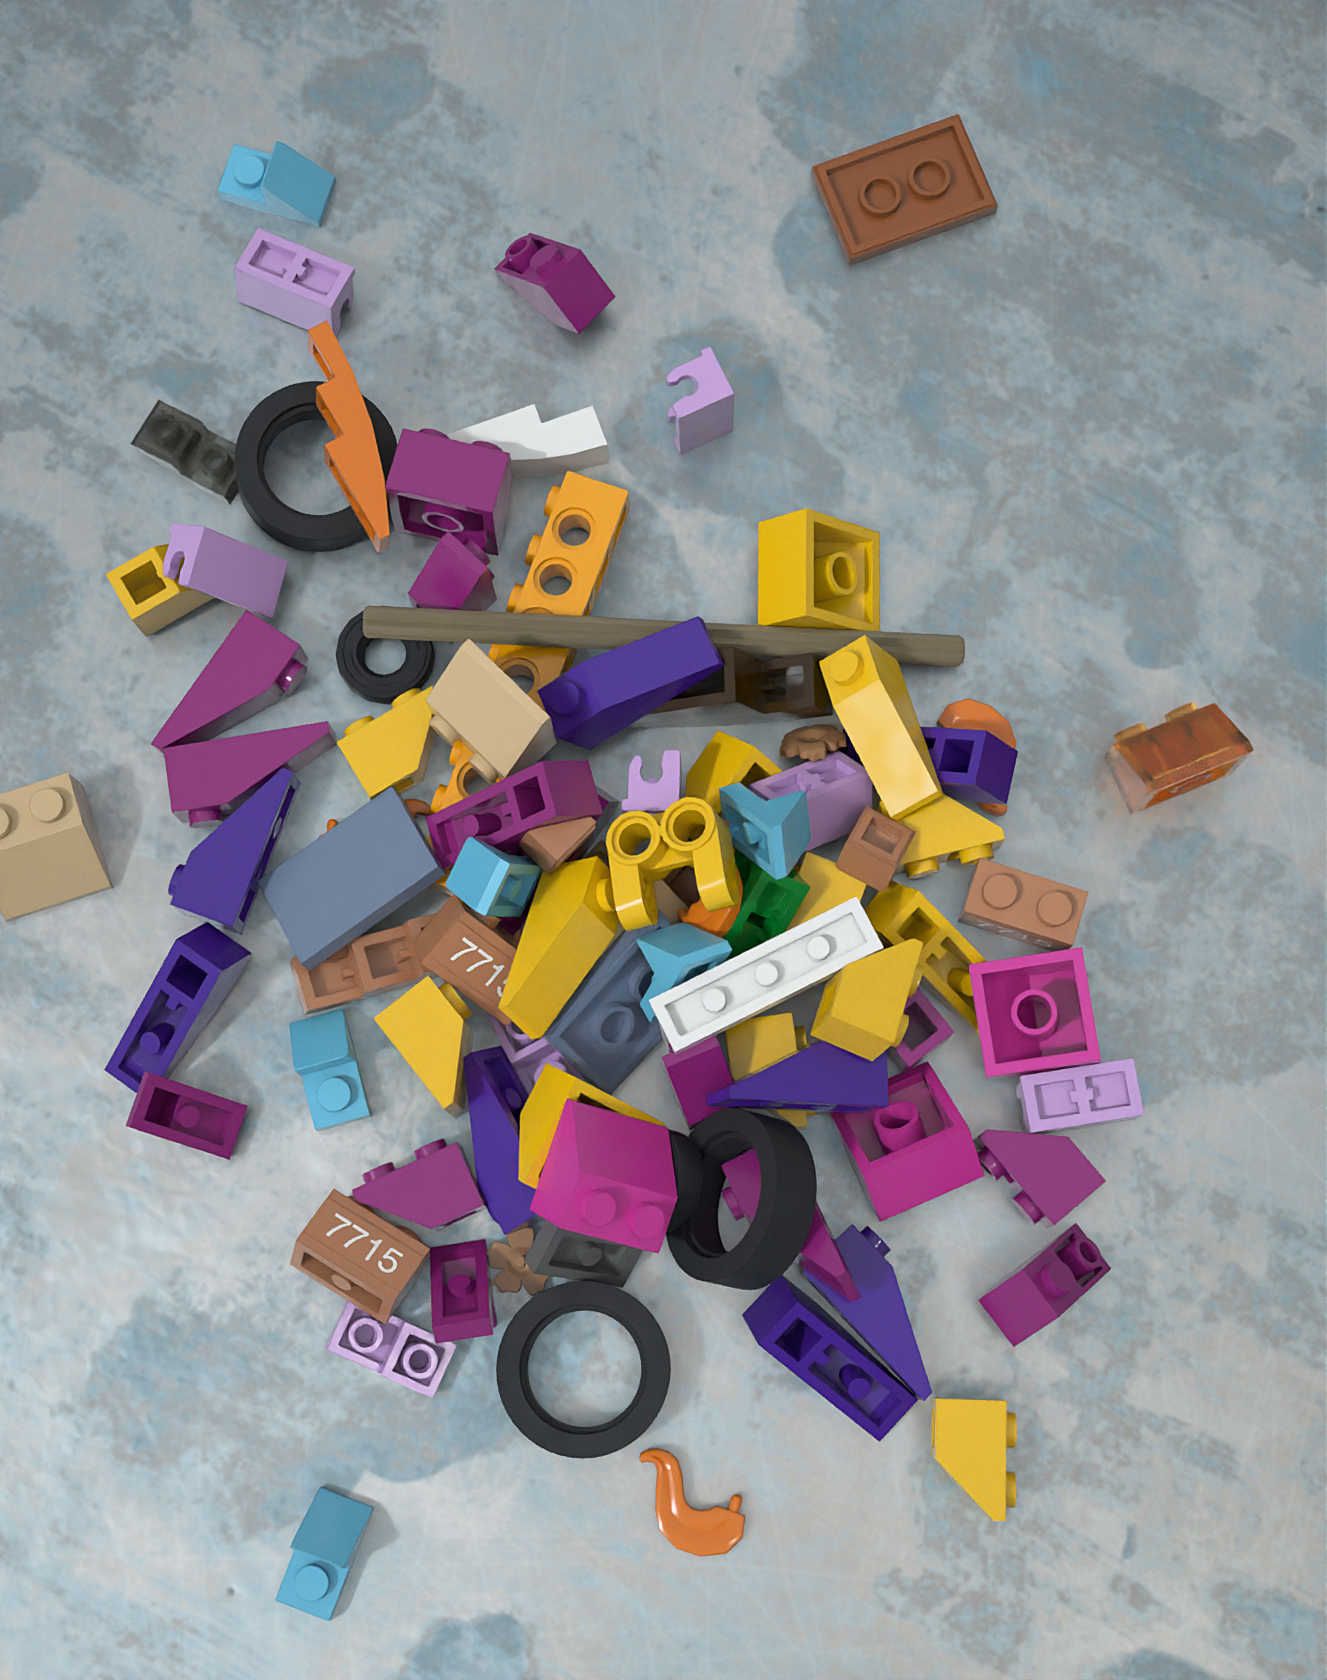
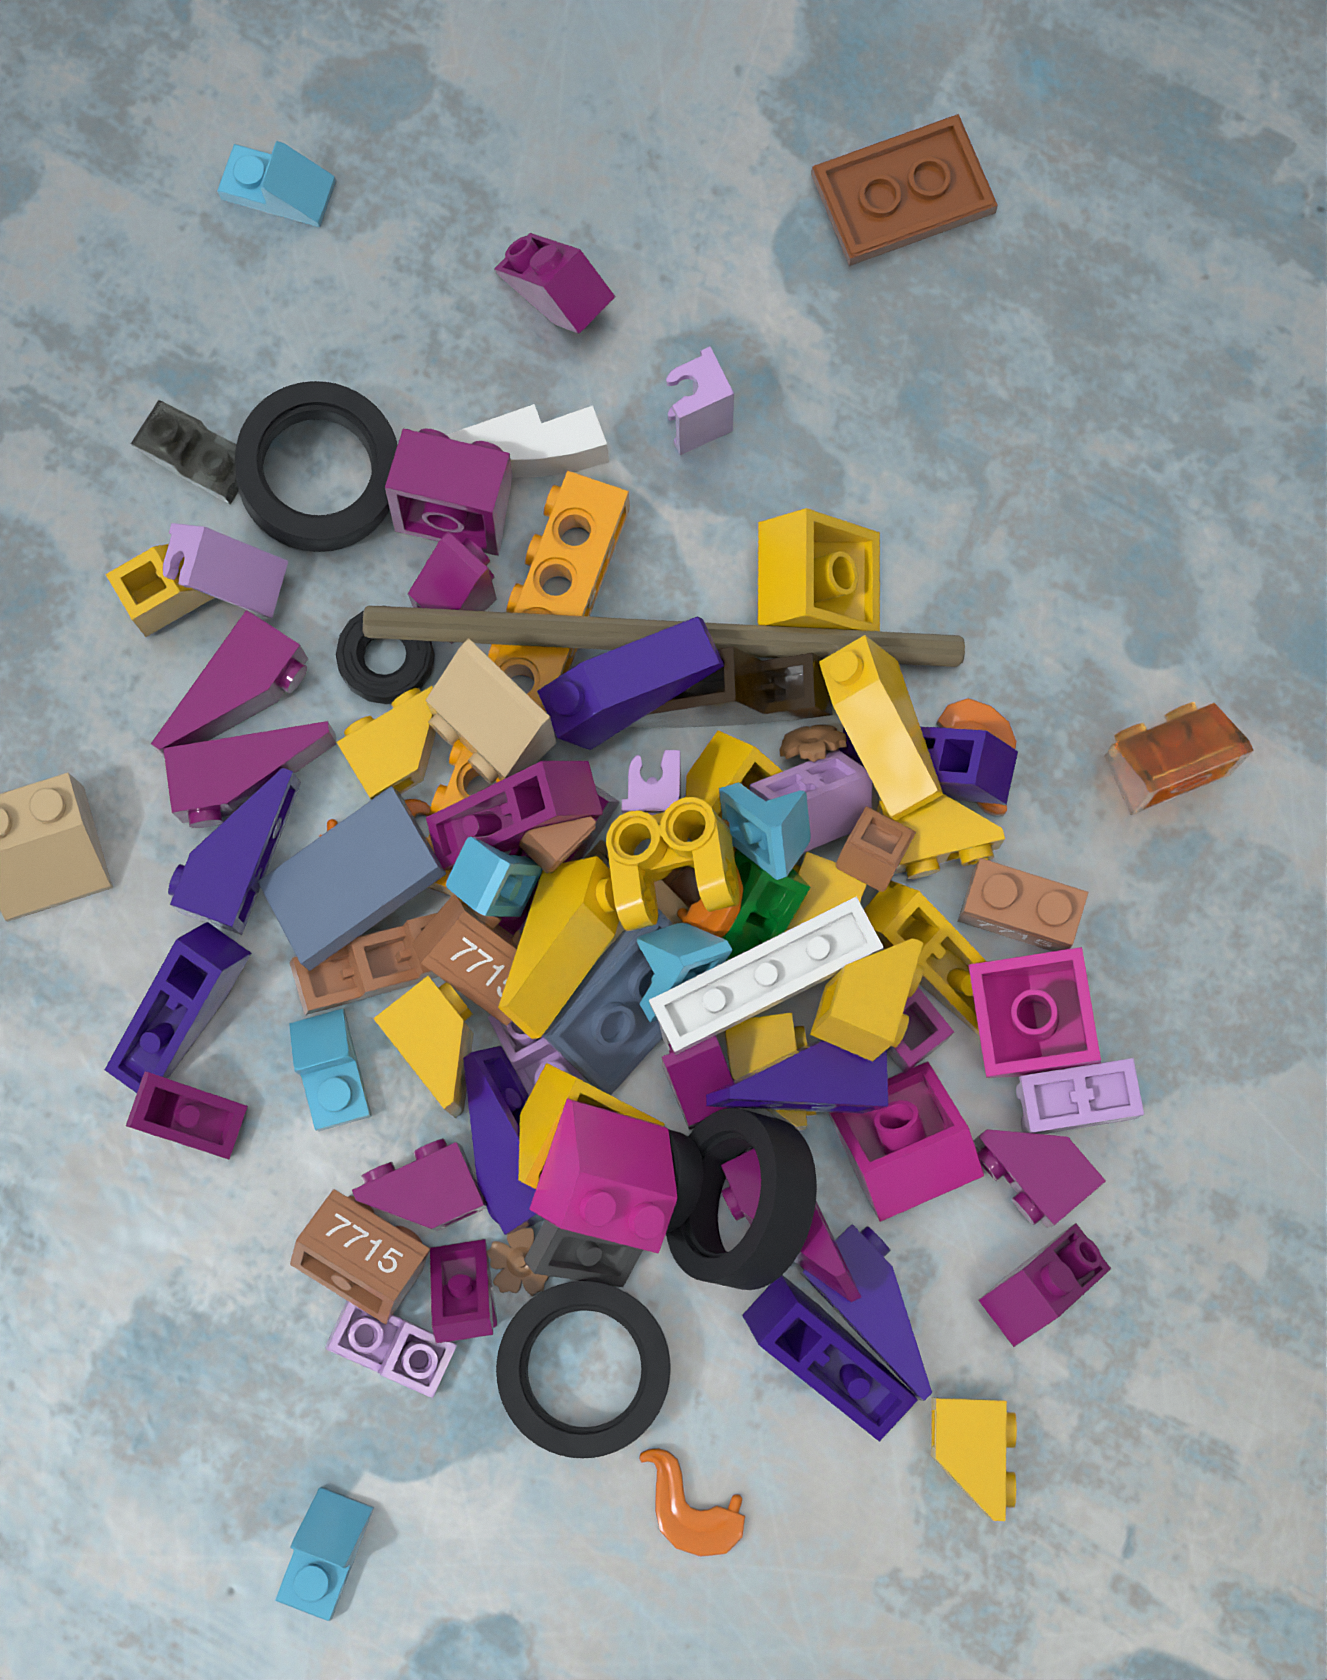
(293, 282): lavender hinge -> none
(354, 453): orange slope -> none

